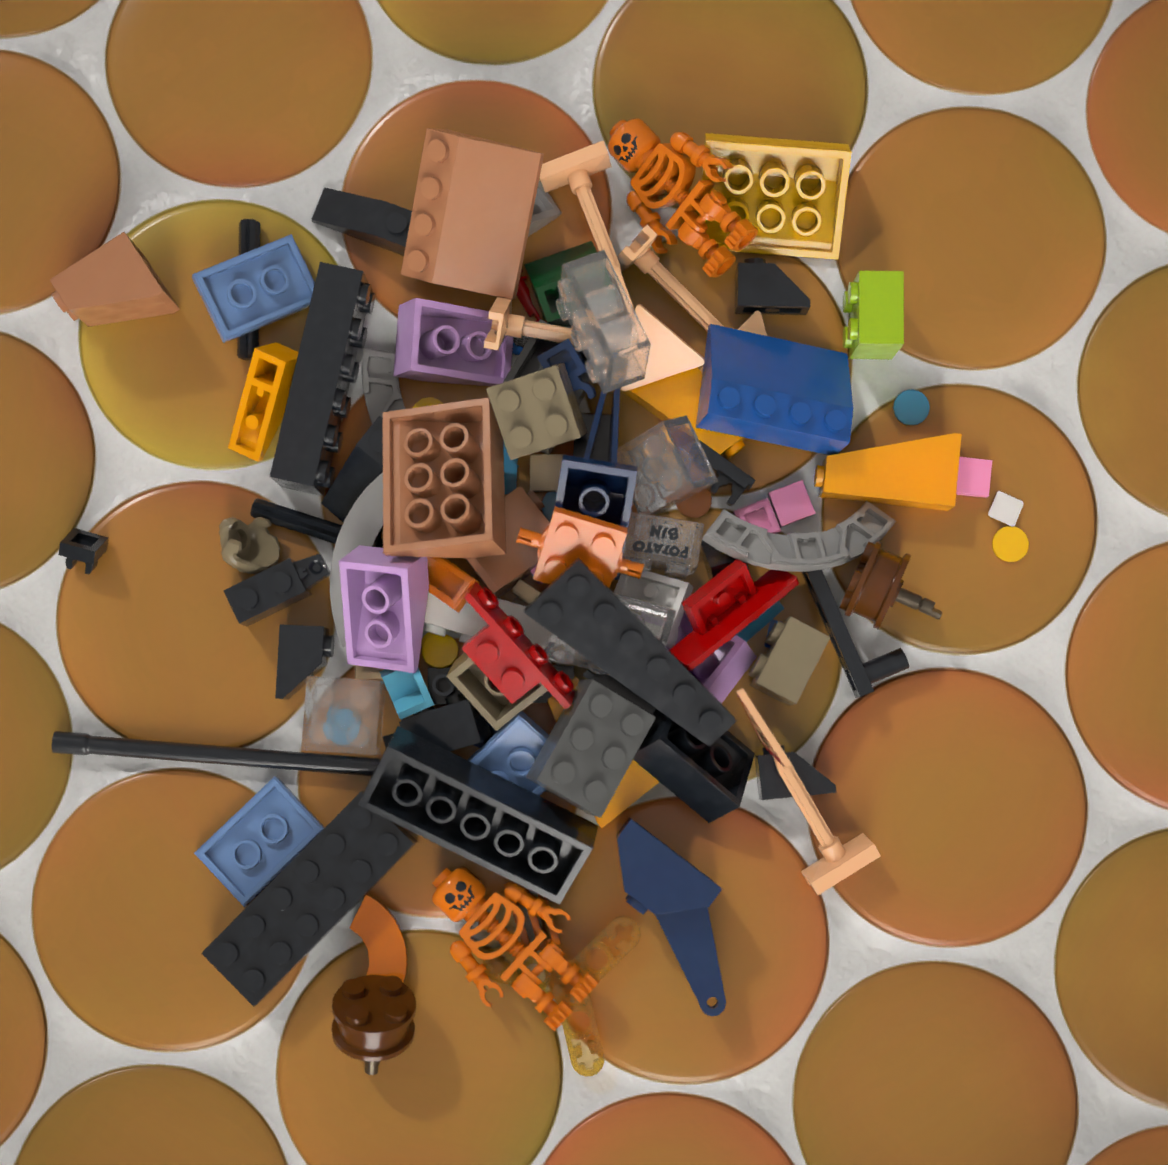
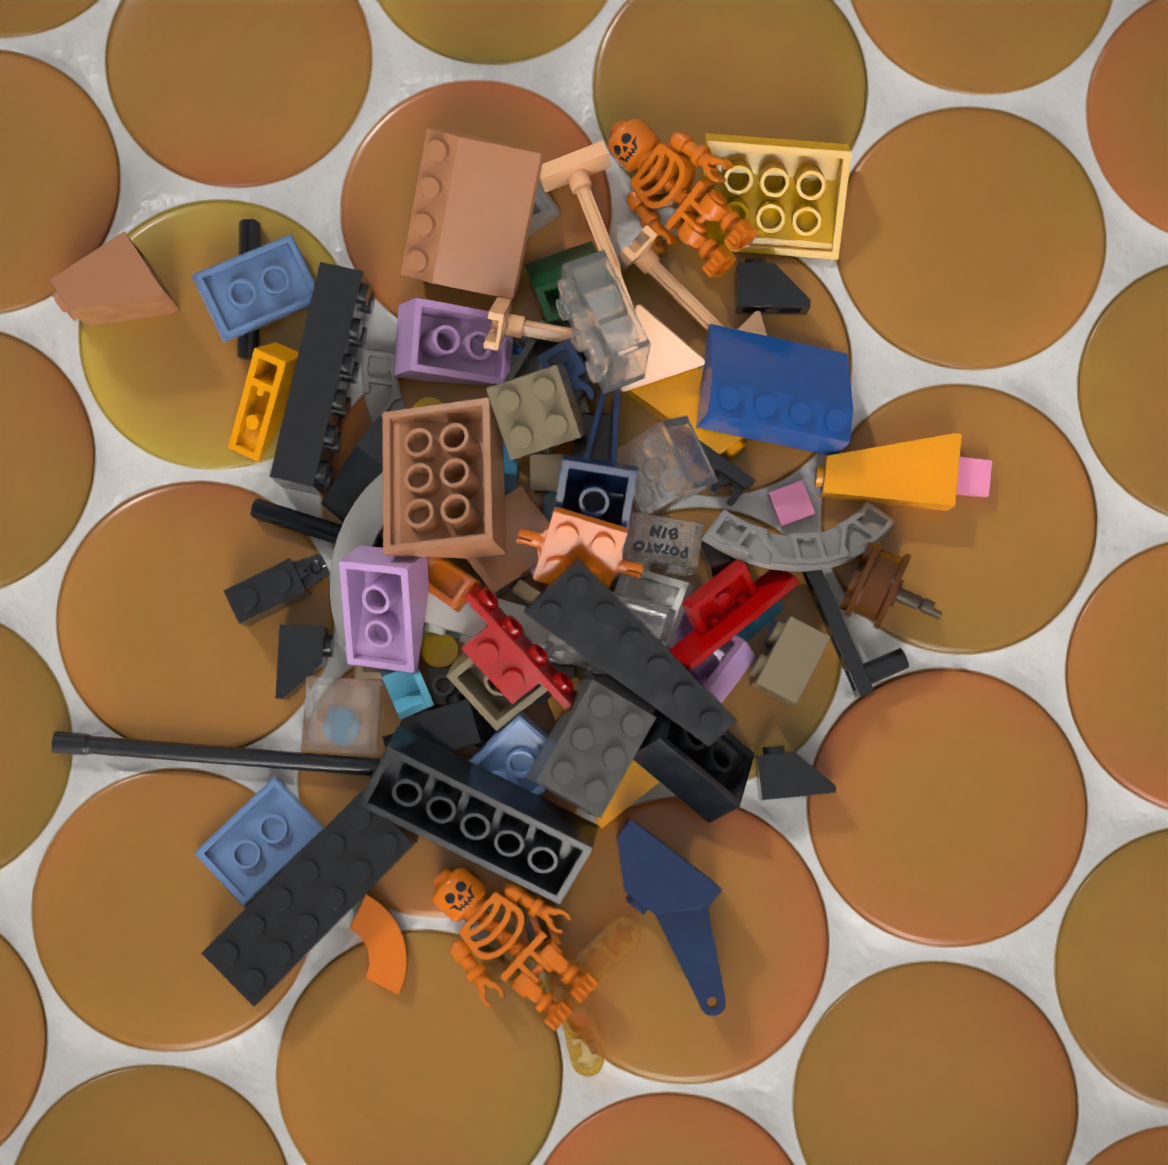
(83, 547): black tile -> none
(248, 546): dark tan hair -> none
(364, 219): black slope -> none
(373, 1019): reddish brown wheel -> none
(524, 297): red piece -> none
(696, 505): dark orange piece -> none
(759, 514): bright pink tile -> none
(838, 859): light nougat piece -> none
(875, 315): lime brick -> none
(911, 407): dark azure piece -> none
(1005, 508): white sticker -> none
(1010, 544): yellow piece -> none

